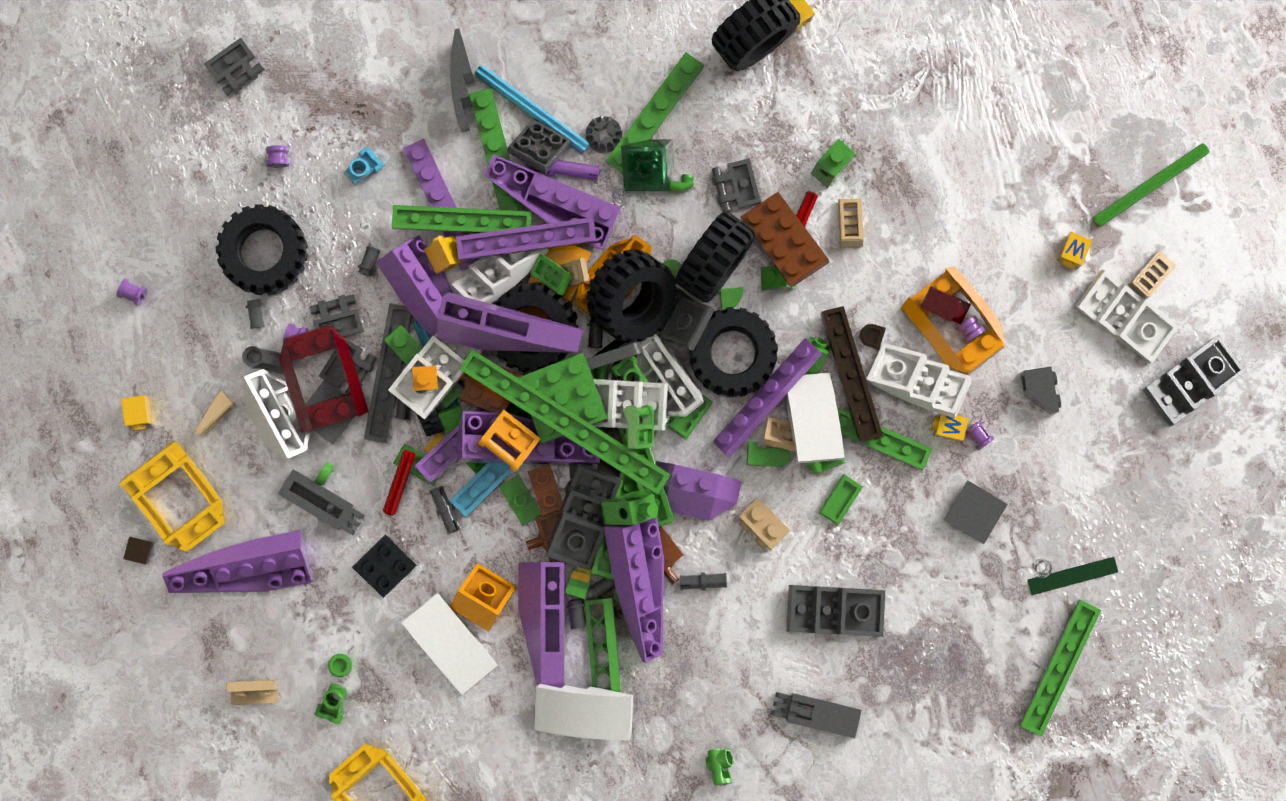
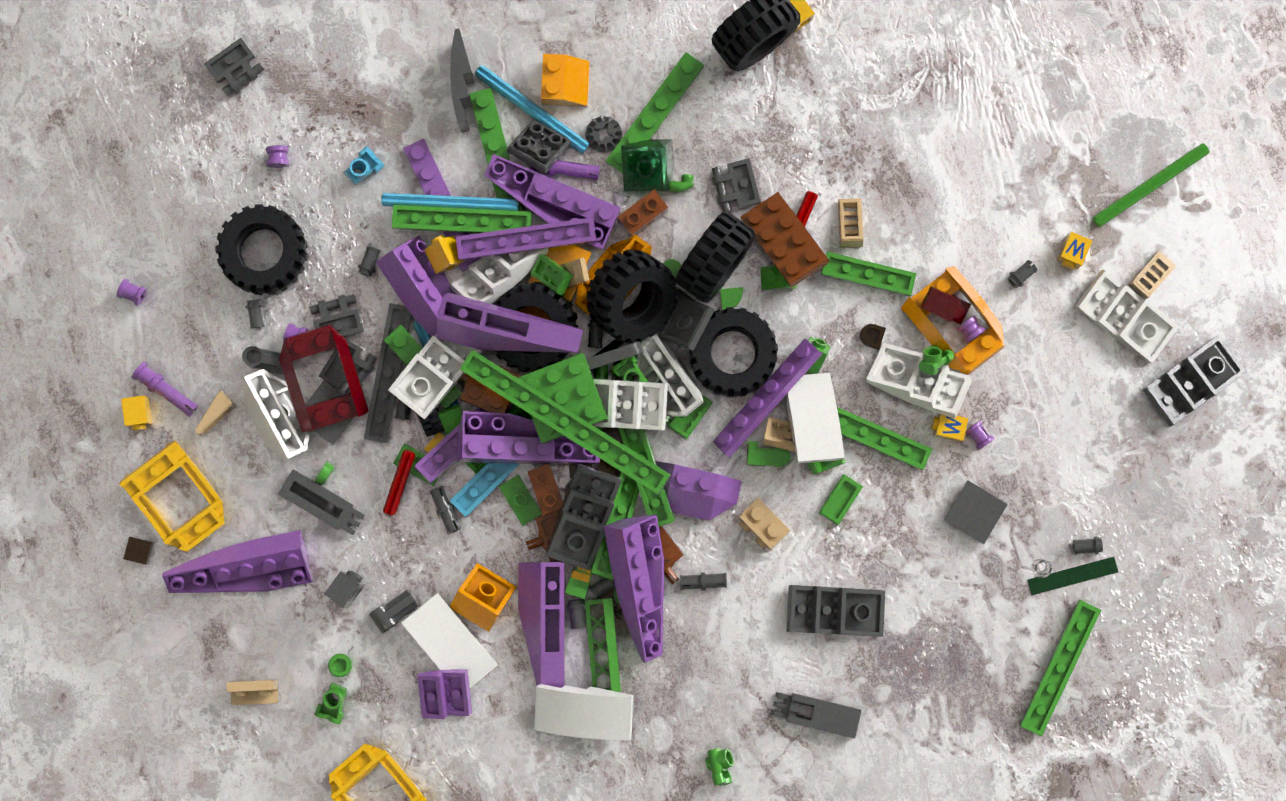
(156, 383): none -> medium lavender pin
(345, 588): none -> dark grey brick
(384, 566): black hinge -> none
(389, 613): none -> dark grey piece
(391, 199): none -> medium azure axle
(425, 378): light orange plate -> none
(444, 693): none -> medium lavender slope
(514, 435): light orange plate -> none
(564, 80): none -> light orange slope
(638, 434): bright green plate -> none
(638, 508): bright green torso -> none
(643, 213): none -> dark orange brick
(833, 163): bright green torso -> none
(851, 375): dark brown plate -> none
(869, 274): none -> bright green plate
(934, 359): none -> bright green plate
(1023, 273): none -> dark grey pin
(1040, 388): dark grey slope -> none
(1088, 546): none -> dark grey pin

